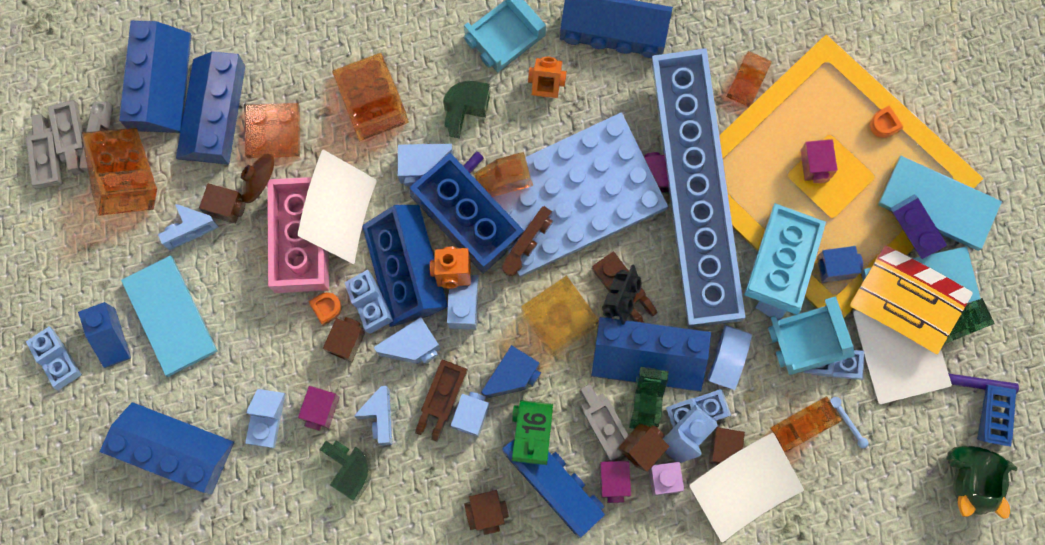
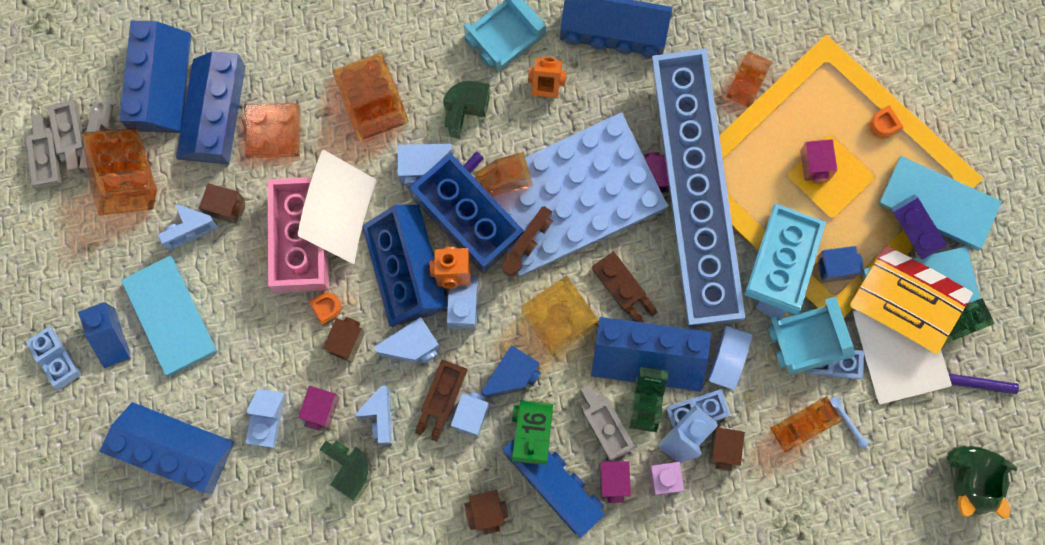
(256, 178): reddish brown dish -> none
(368, 301): light blue slope -> none
(627, 286): black hinge -> none
(644, 446): reddish brown brick -> none
(746, 486): white sticker -> none
(1007, 425): blue slope -> none

